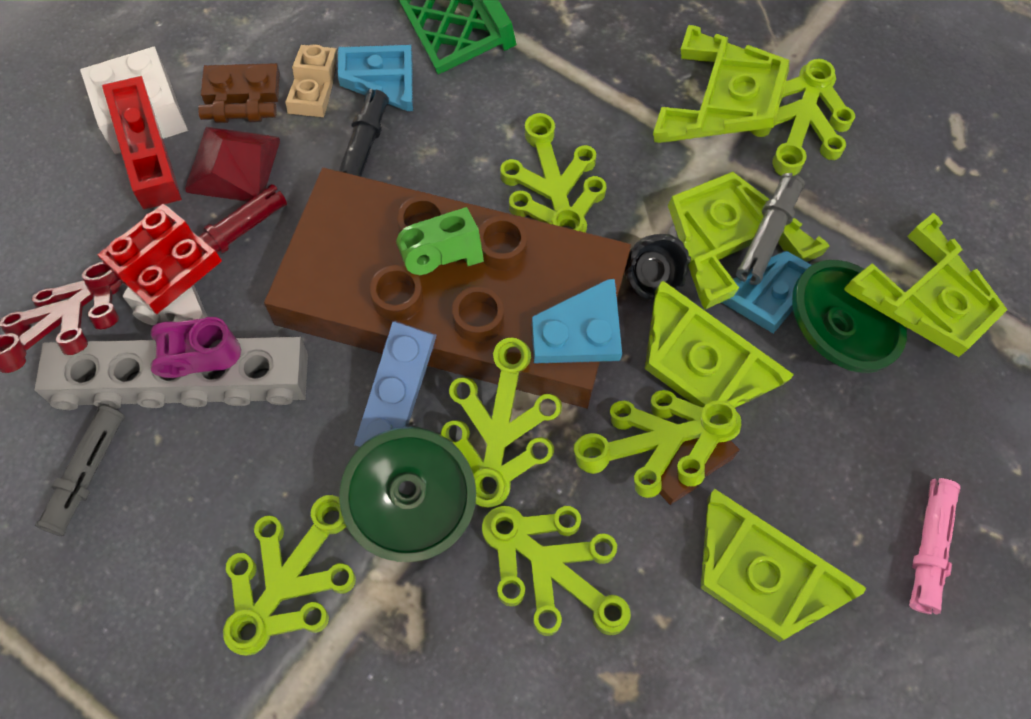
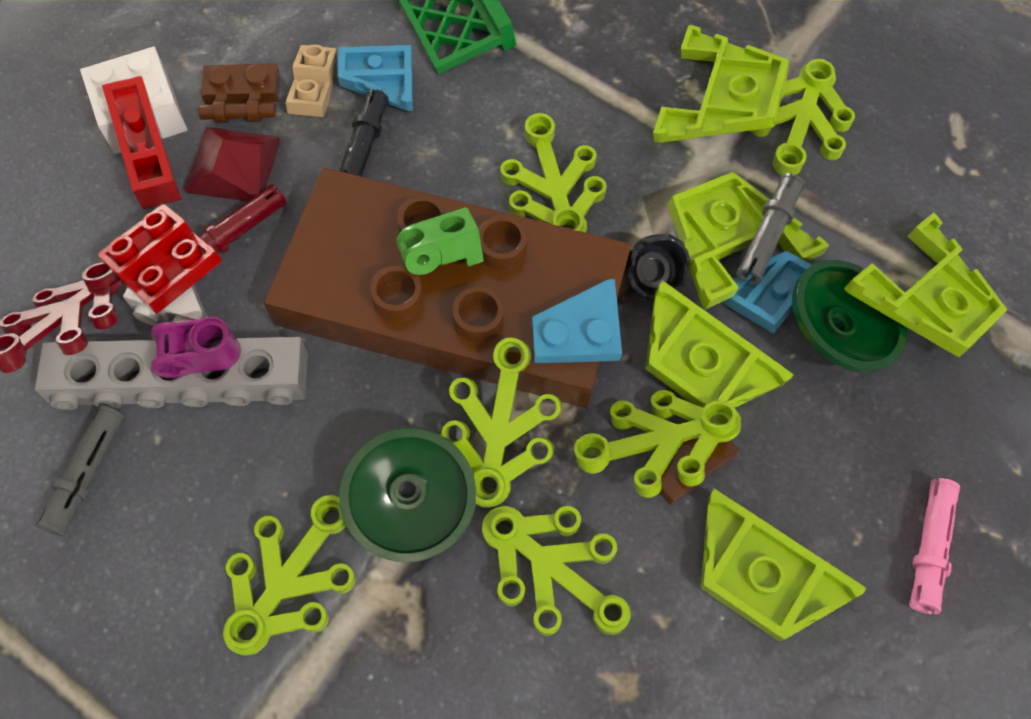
(396, 381): medium blue plate -> none

